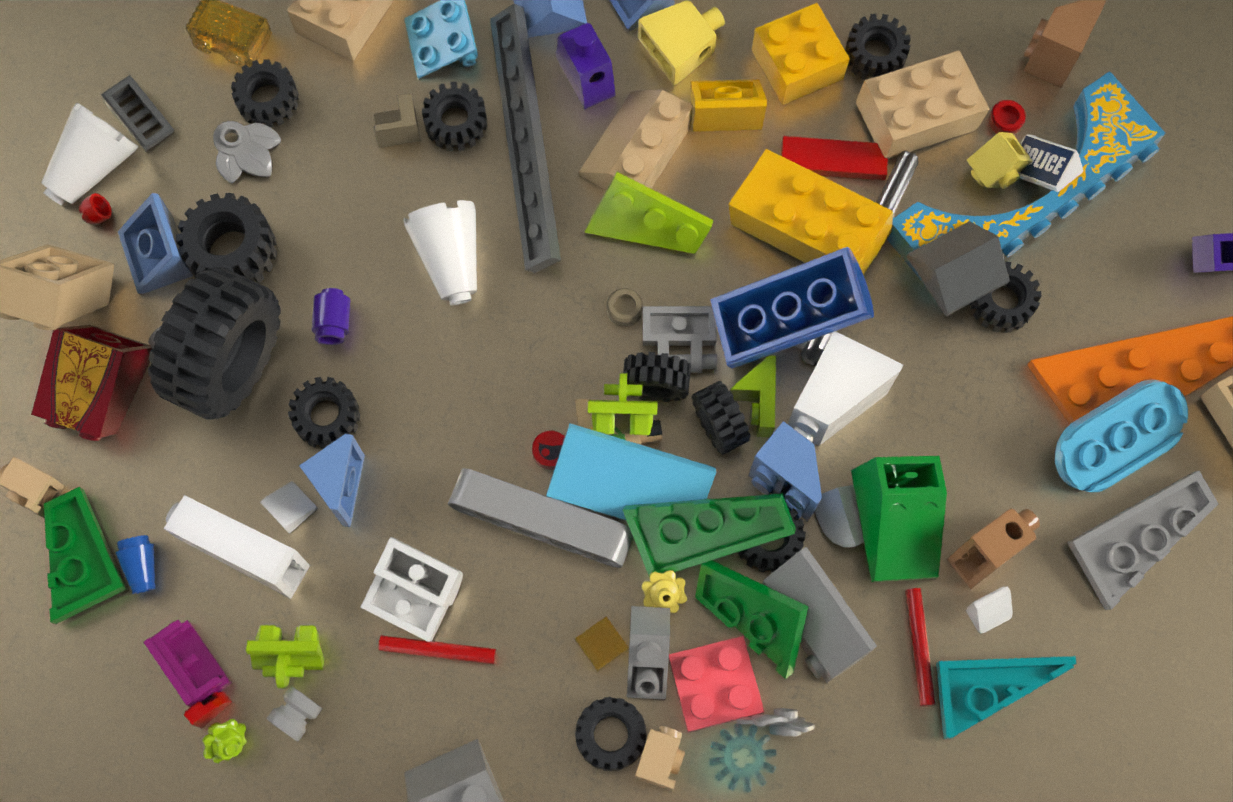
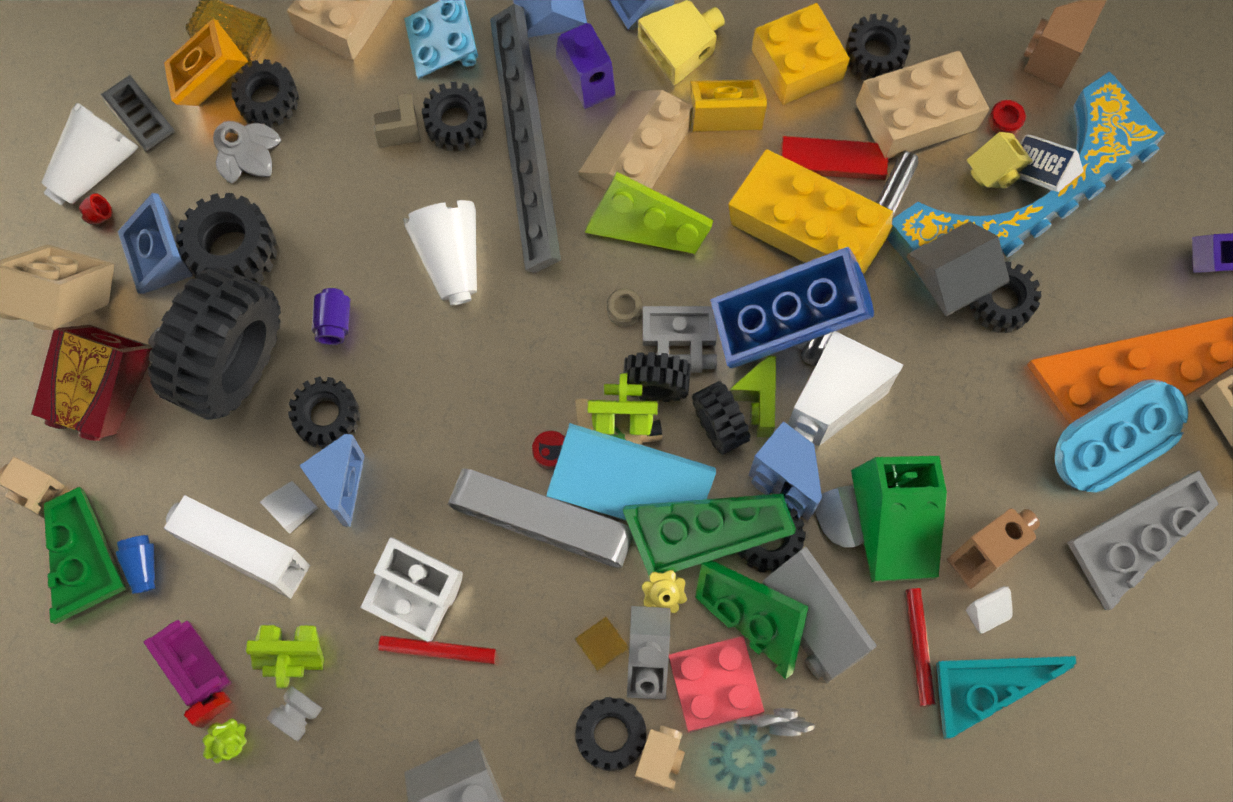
(202, 65): none -> light orange slope

